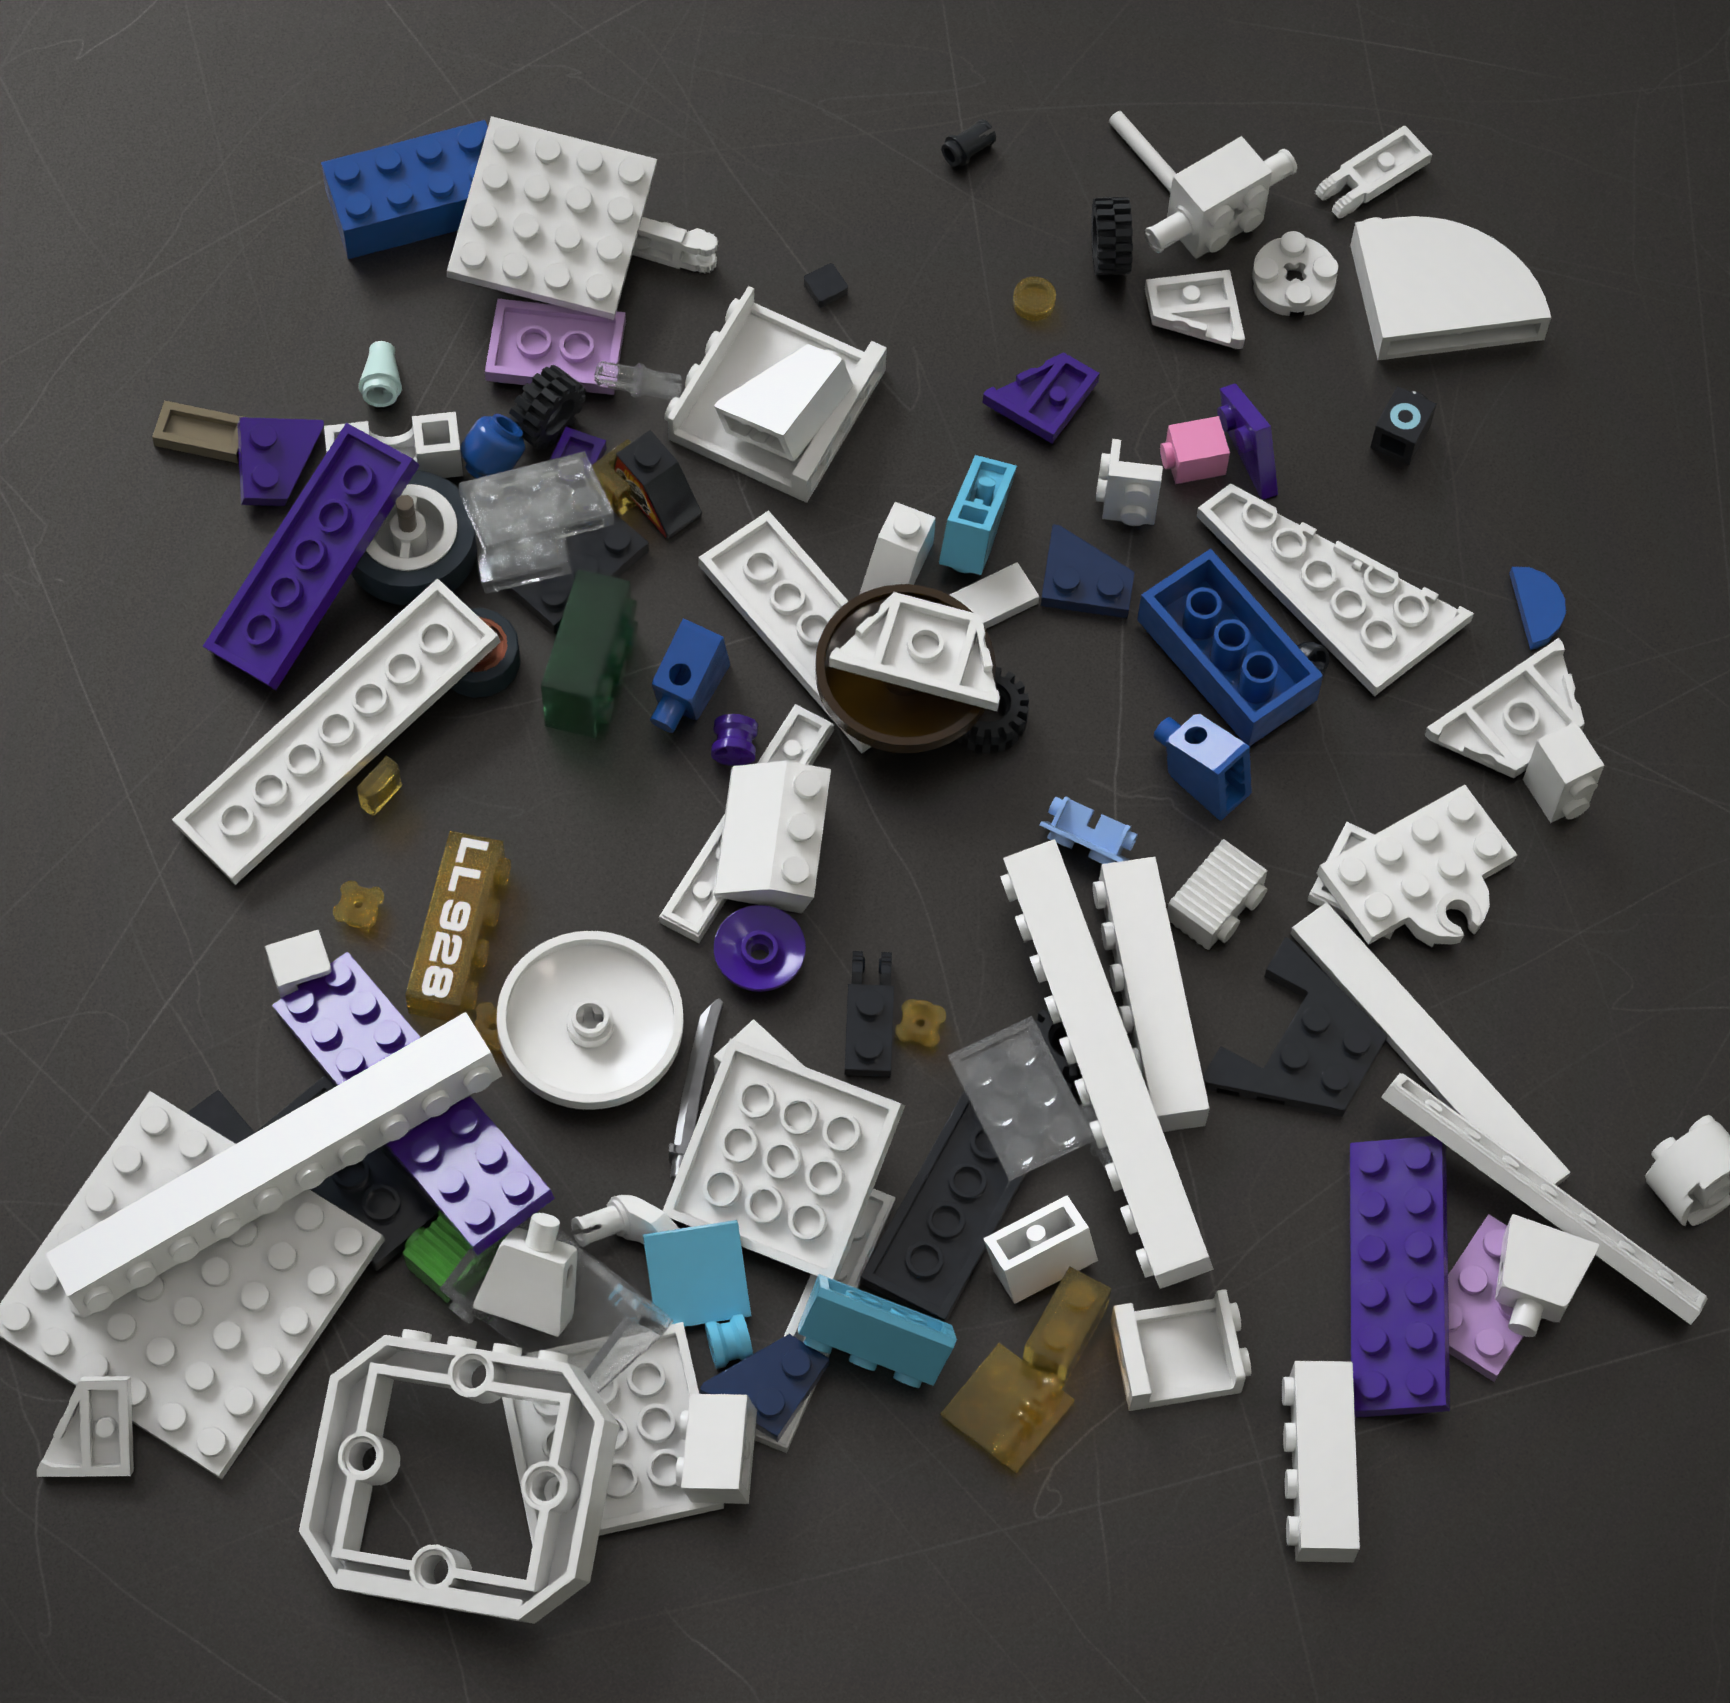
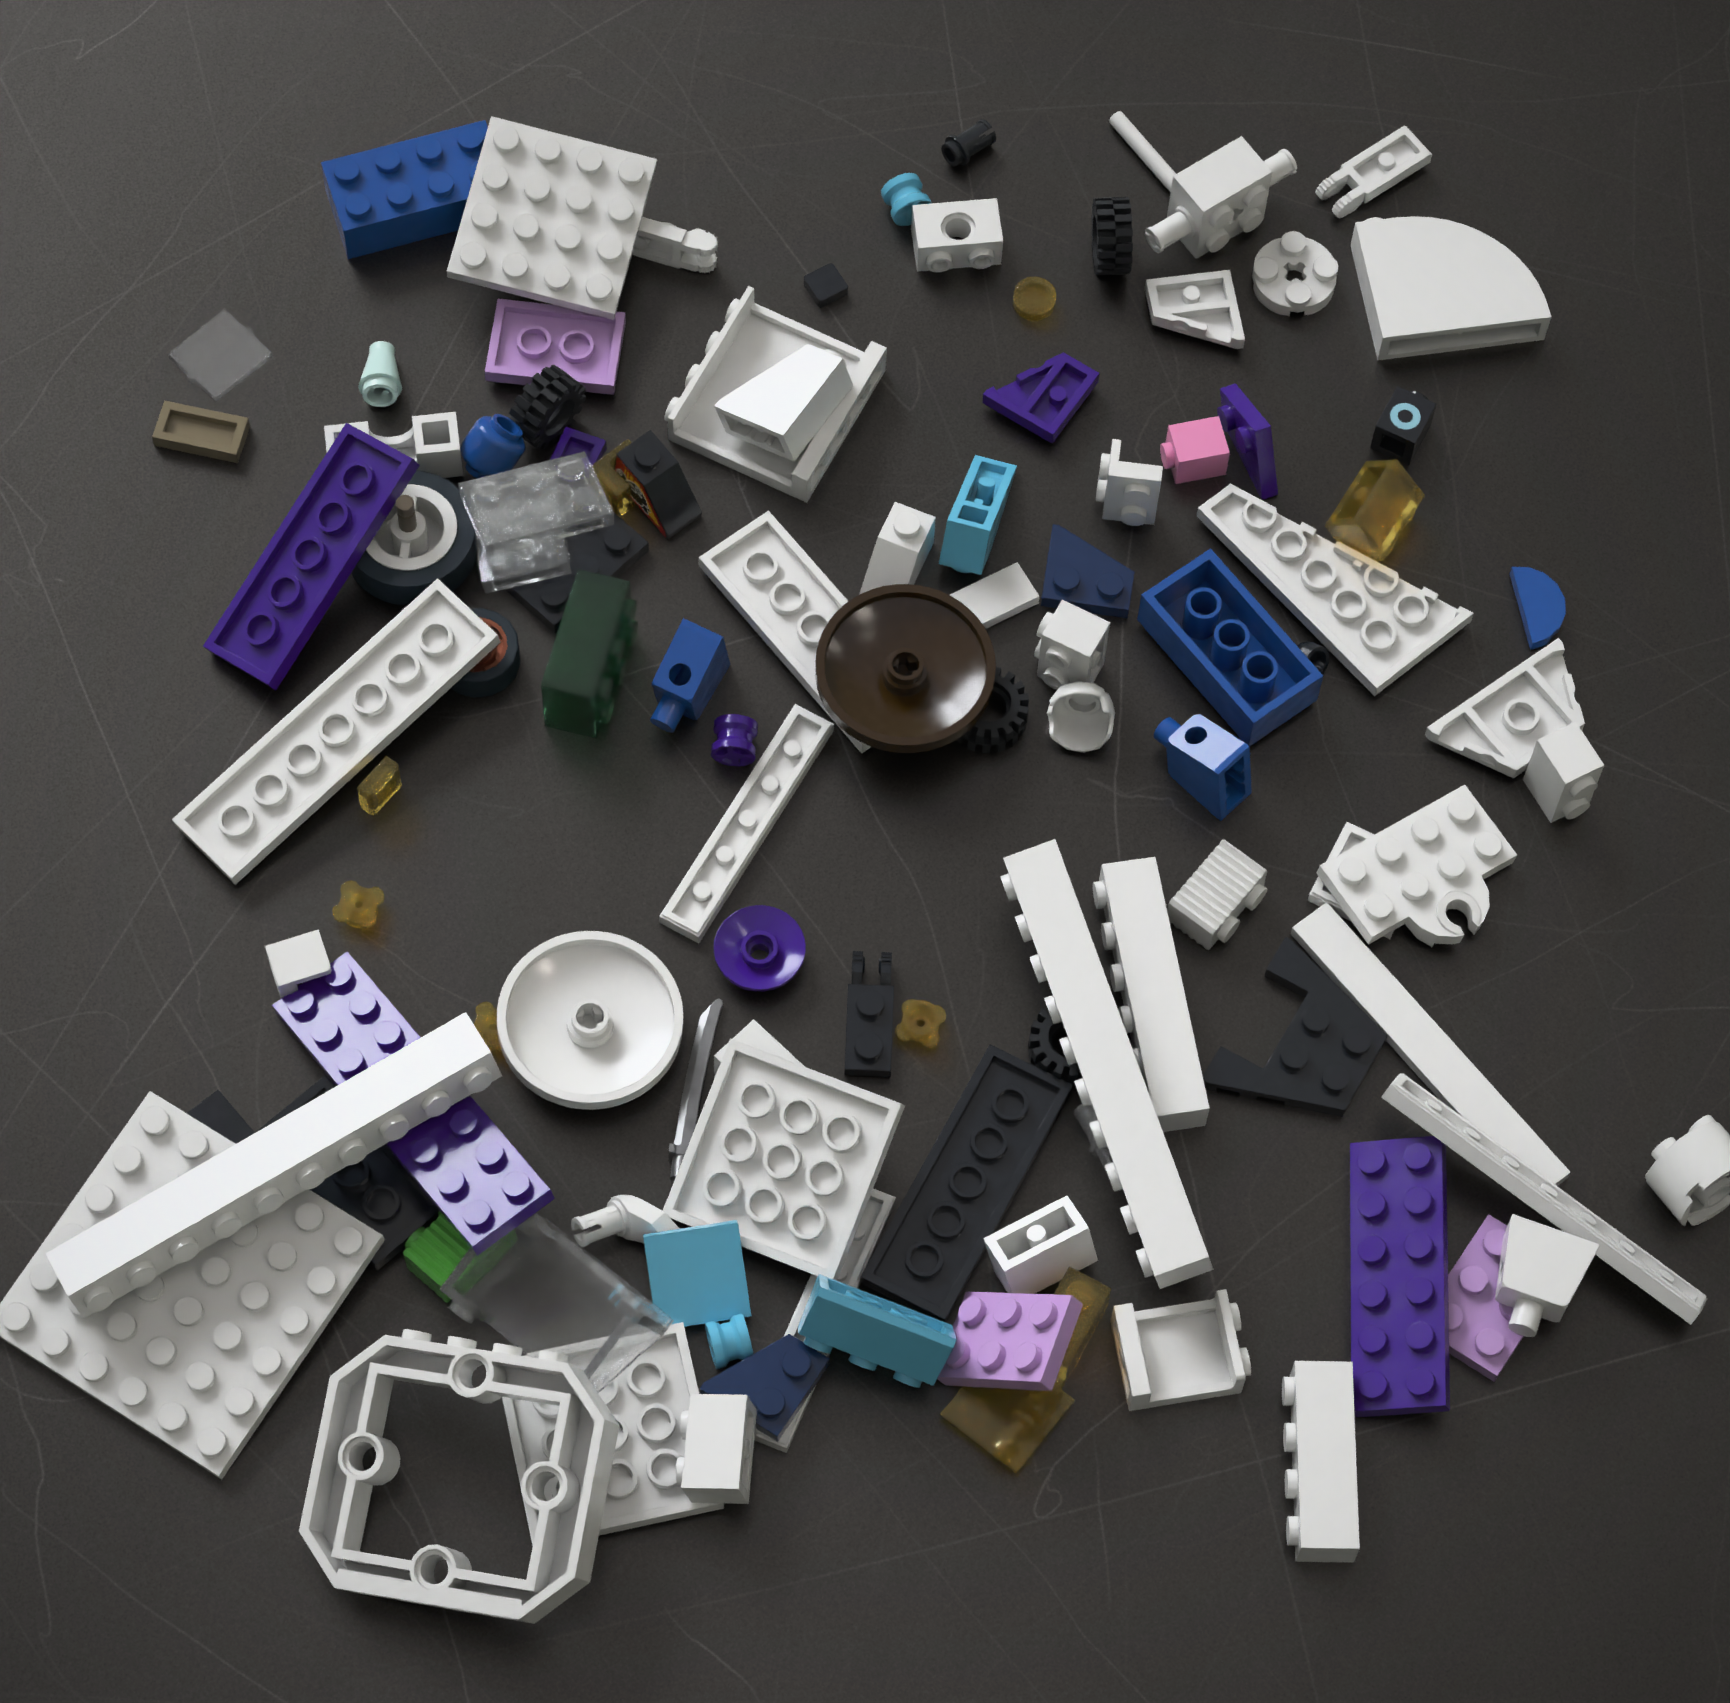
(93, 1432): white wing -> none
(220, 355): none -> clear piece
(273, 457): dark purple wing -> none
(457, 927): clear yellow brick -> none
(532, 1278): white torso -> none
(638, 380): clear axle -> none
(772, 834): white slope -> none
(901, 194): none -> medium azure wheel
(923, 650): white wing -> none
(972, 220): none -> white brick
(1010, 1340): none -> lavender plate
(1020, 1098): clear plate -> none
(1071, 646): none -> white brick
(1072, 826): light blue hinge -> none
(1081, 716): none -> white hair
(1375, 508): none -> clear yellow brick

